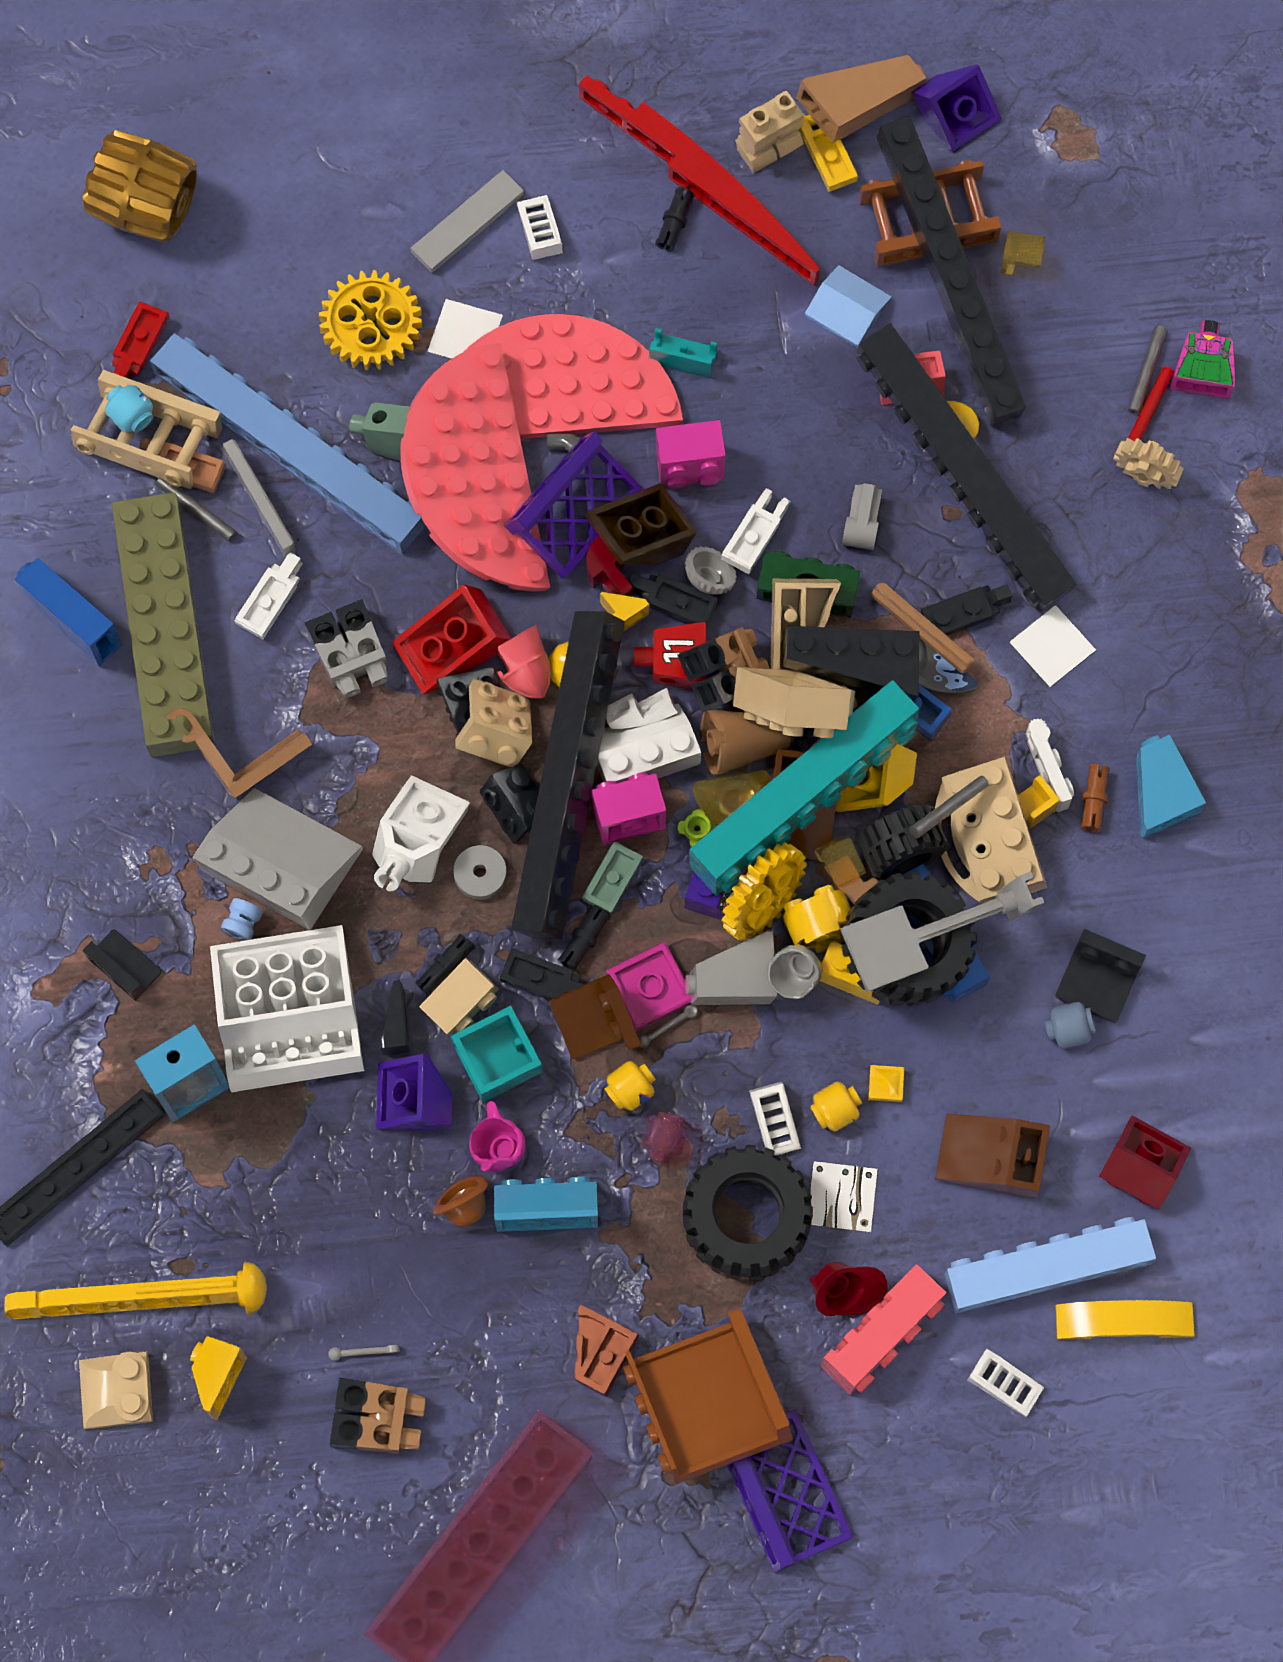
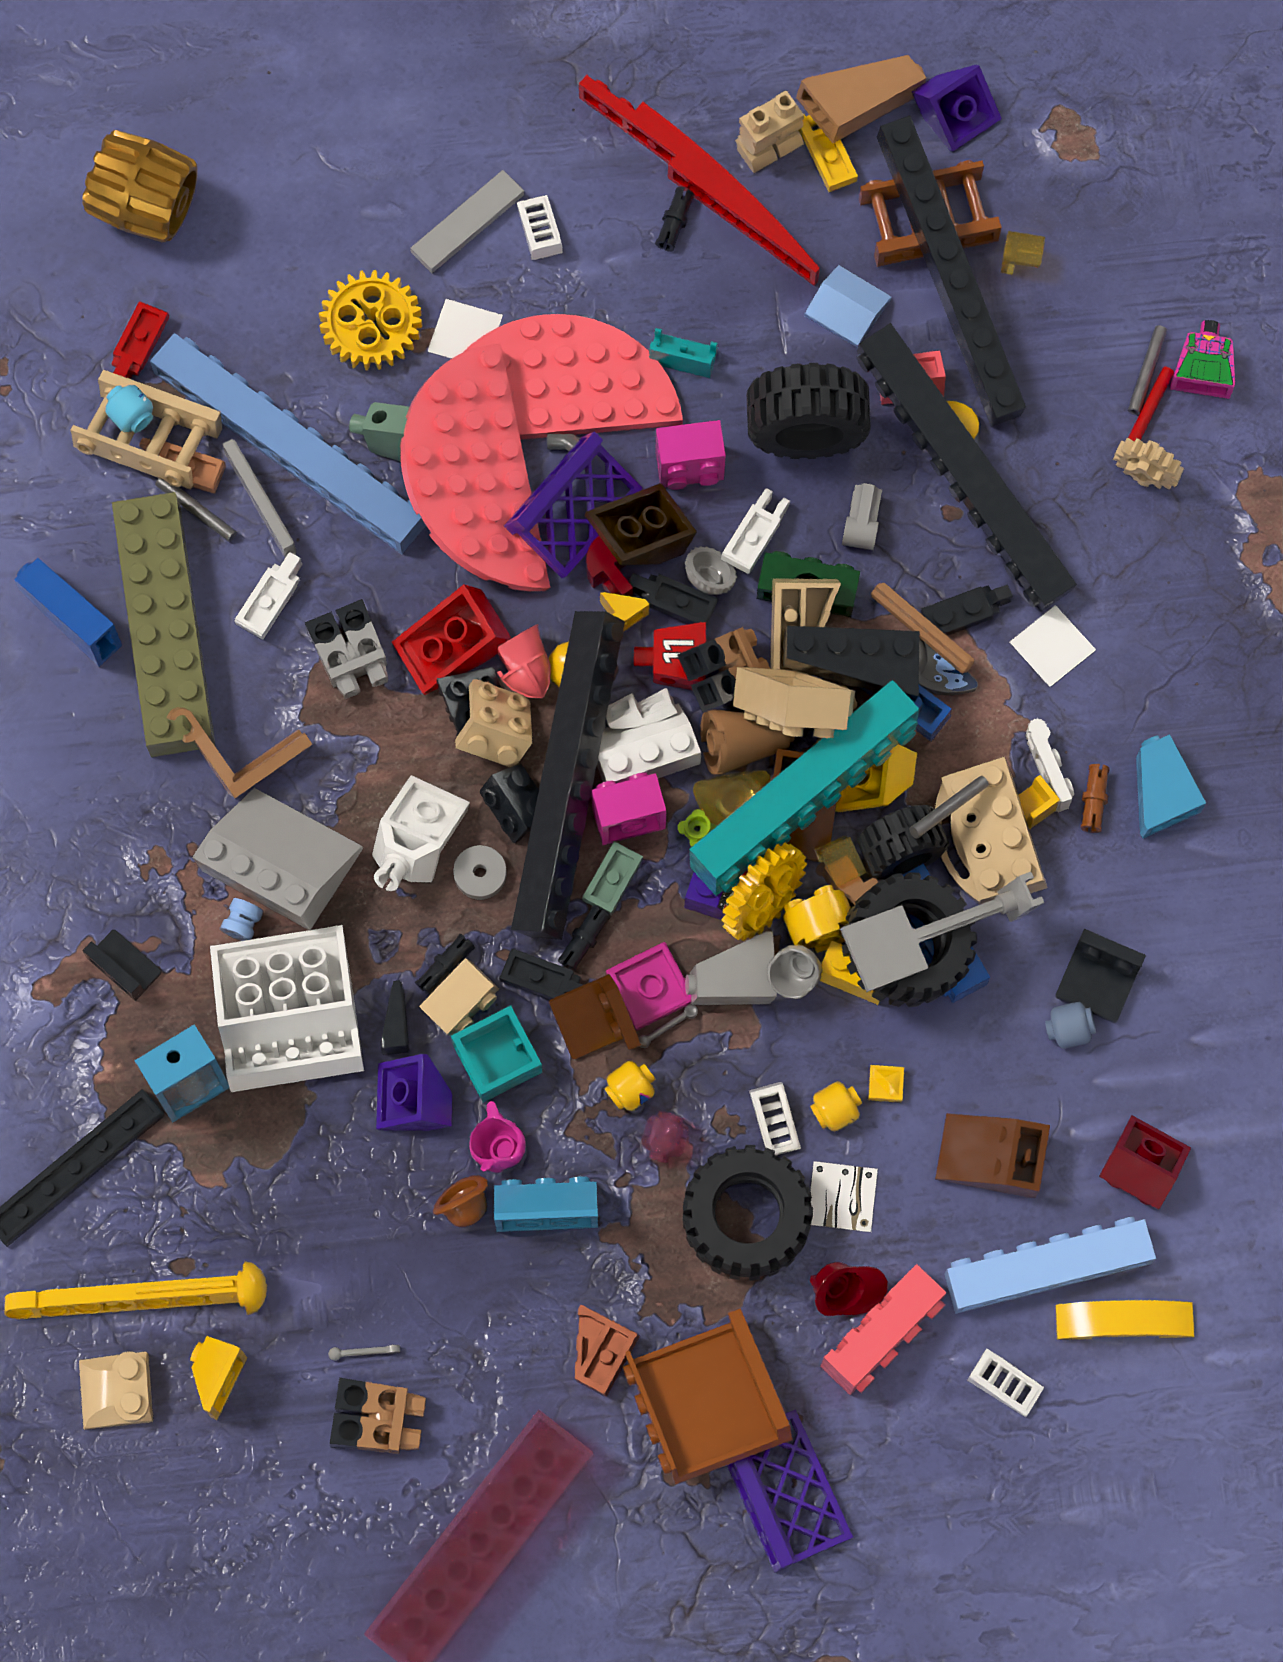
(808, 411): none -> black tyre

